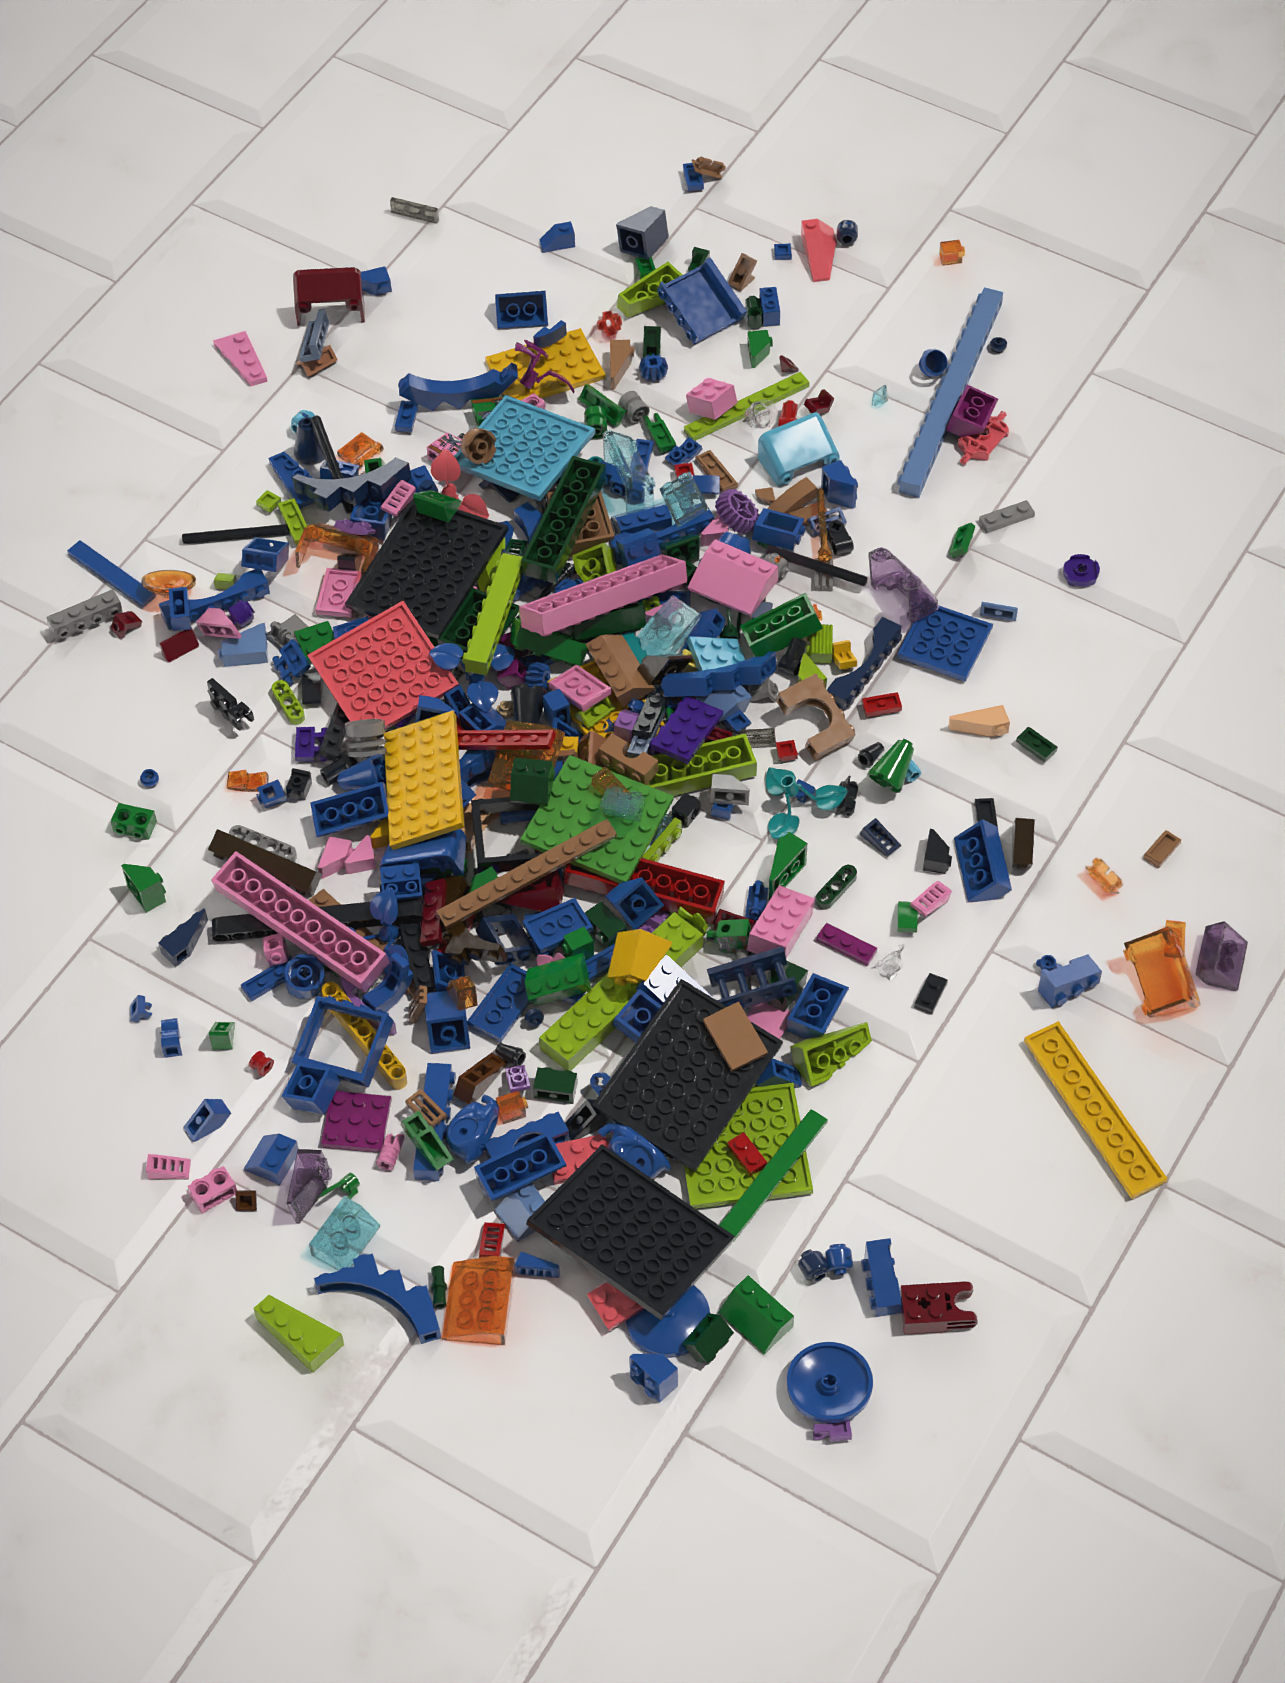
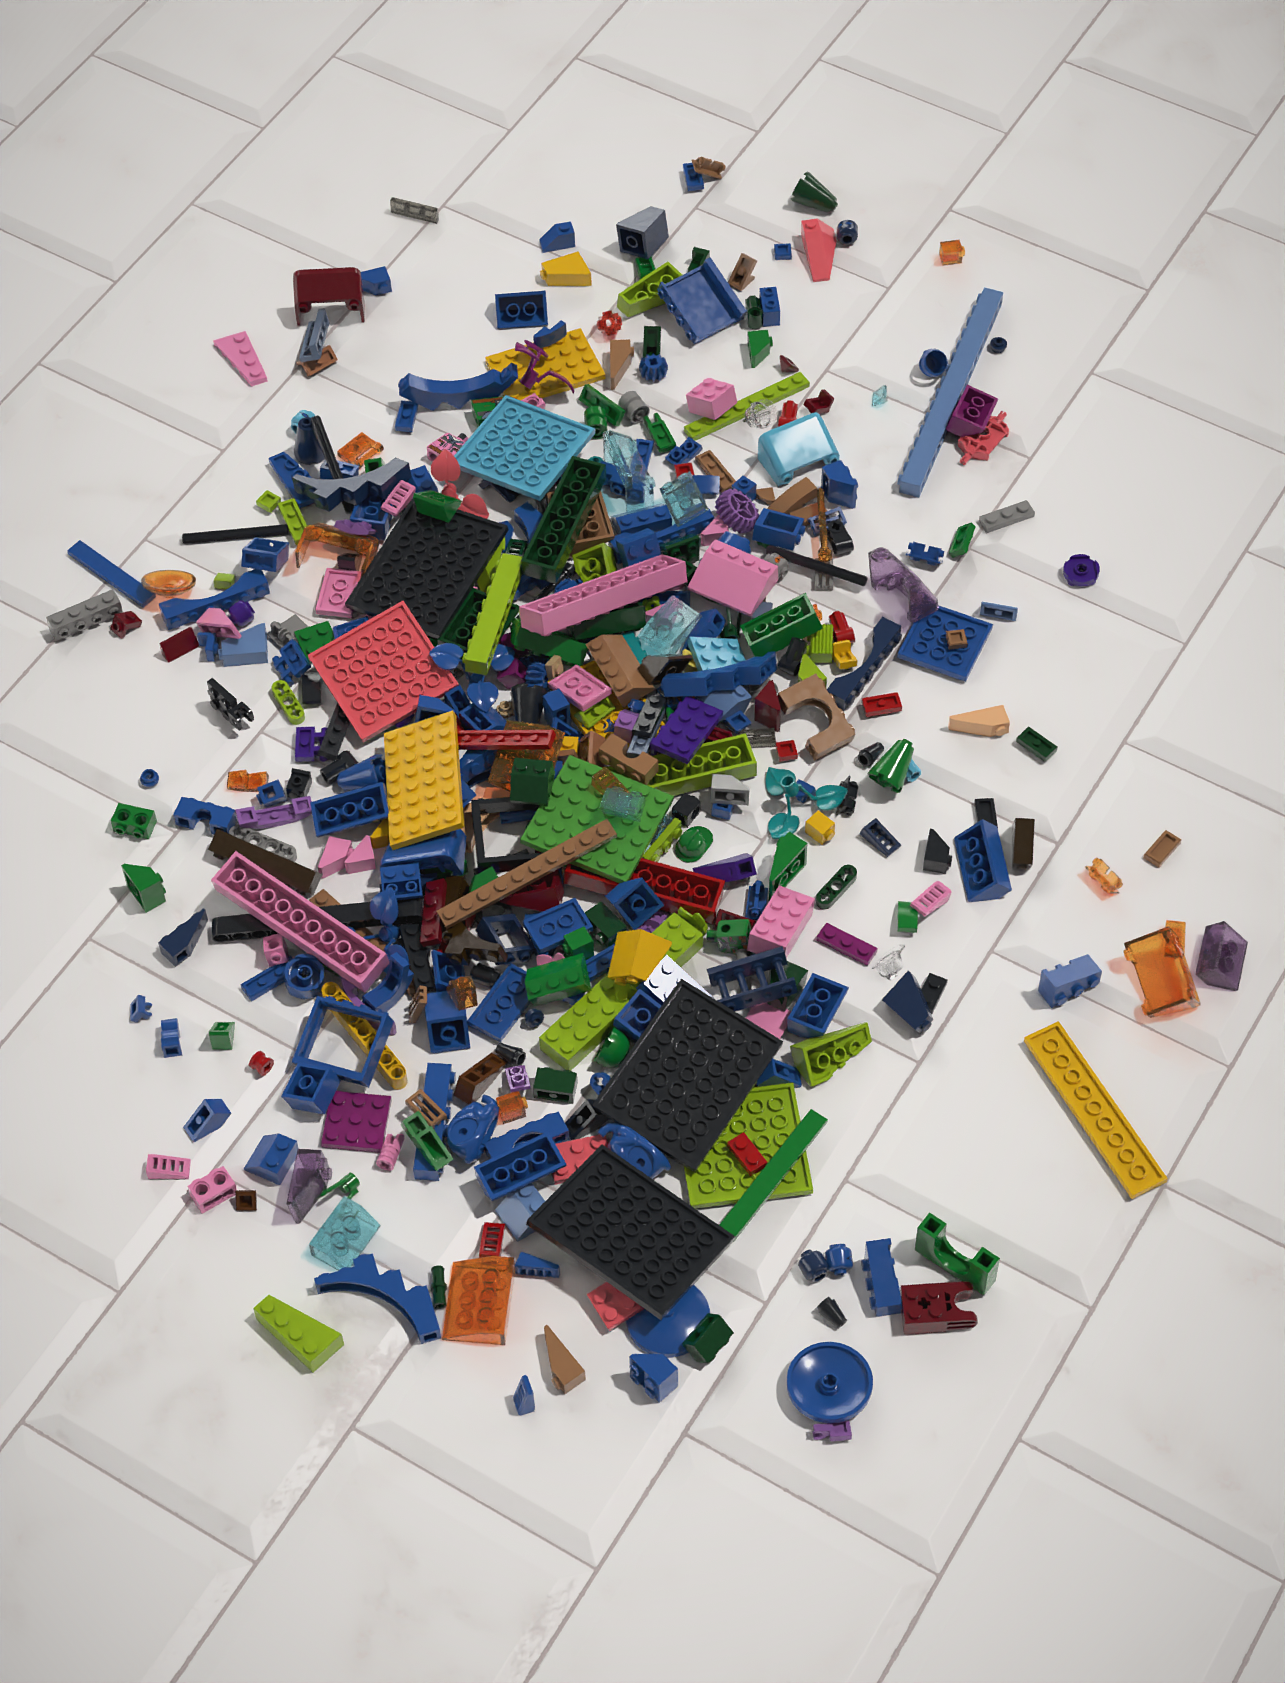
(180, 608): blue brick -> none
(191, 811): none -> blue arch
(210, 643): none -> blue bracket
(274, 816): none -> medium lavender slope
(365, 734): light grey wheel -> none
(478, 445): medium nougat cylinder -> none
(484, 974): none -> black brick
(524, 1397): none -> blue slope
(554, 667): none -> tan plate
(564, 1367): none -> medium nougat slope
(566, 271): none -> yellow slope
(613, 1049): none -> green cylinder
(693, 844): none -> green piece
(729, 869): none -> dark purple slope
(735, 1036): medium nougat tile -> none
(746, 486): none -> blue brick
(756, 1315): green slope -> none
(768, 707): none -> dark red slope
(814, 194): none -> dark green cone
(820, 827): none -> yellow brick
(831, 1311): none -> black cone
(841, 629): none -> red piece
(909, 1003): none -> dark blue slope
(918, 552): none -> blue hinge
(933, 1245): none -> green arch
(956, 639): none -> medium nougat tile
(1046, 959): blue plate -> none

